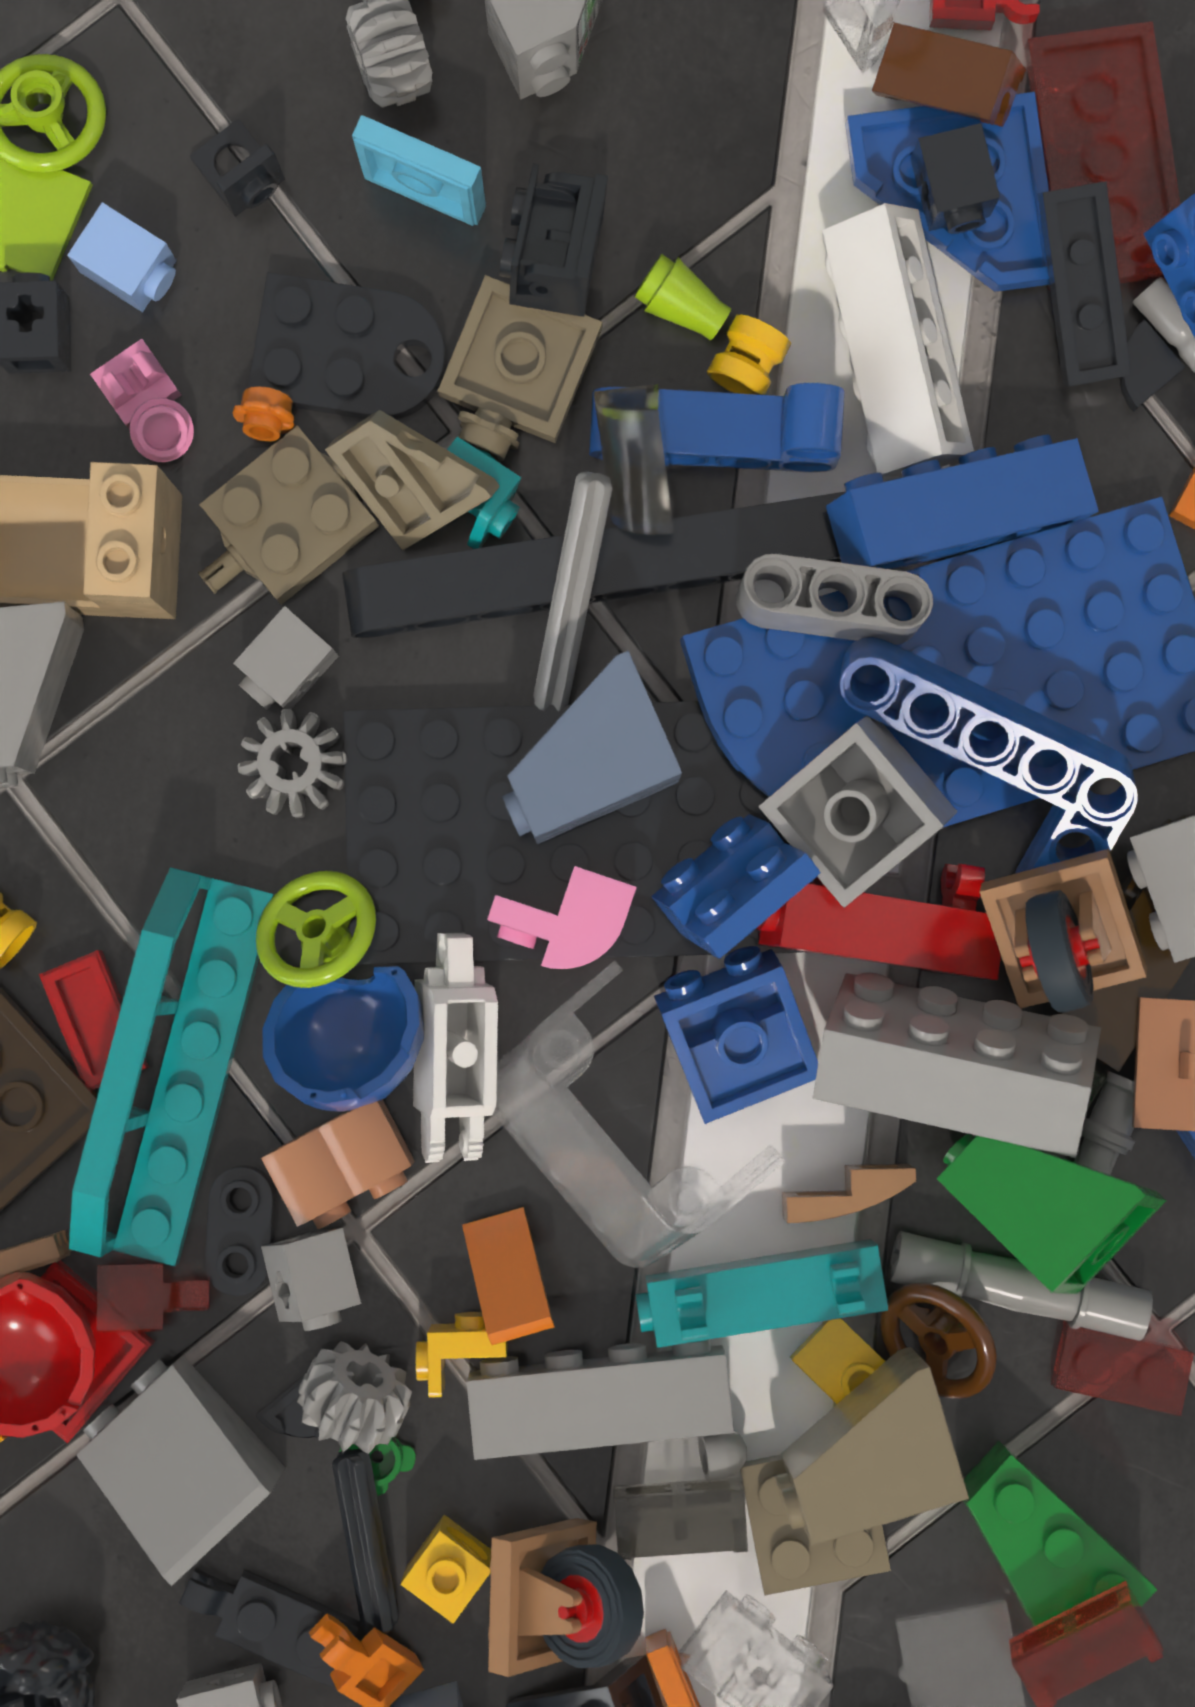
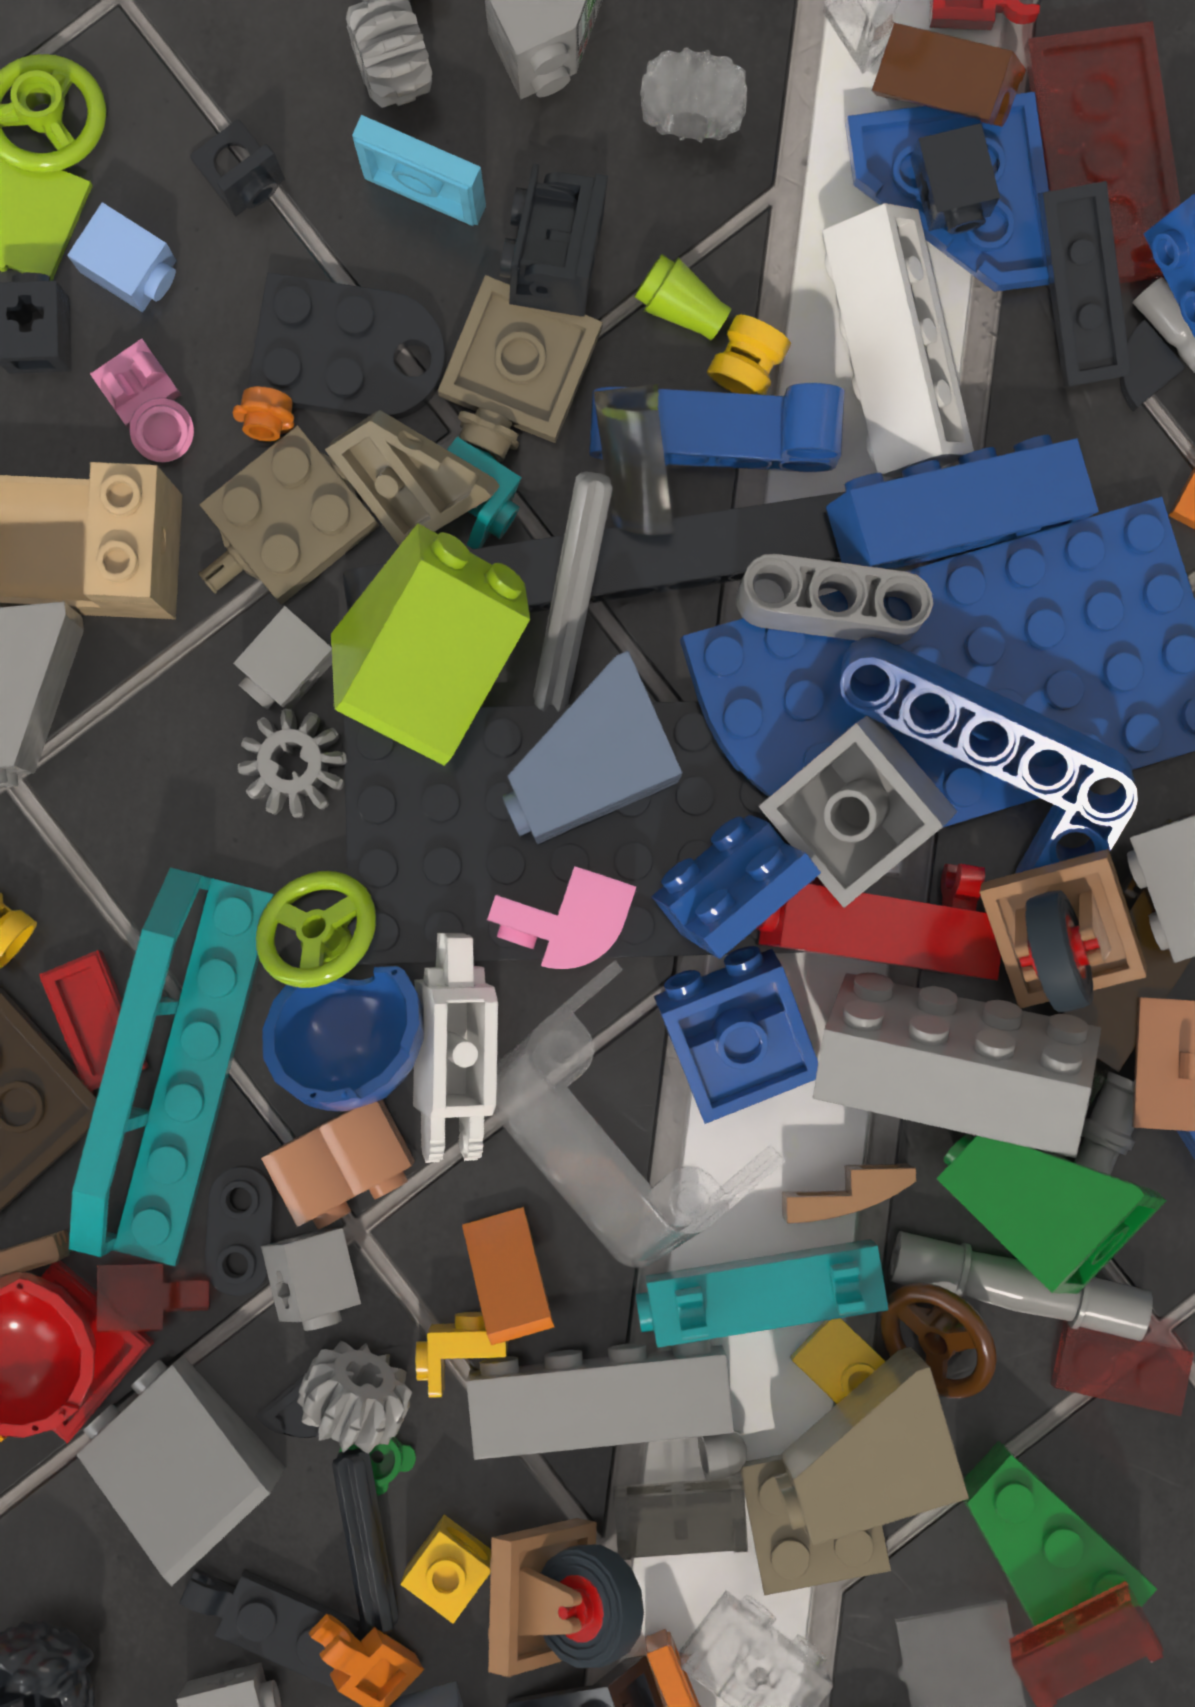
(427, 642): none -> lime slope
(693, 95): none -> clear gear

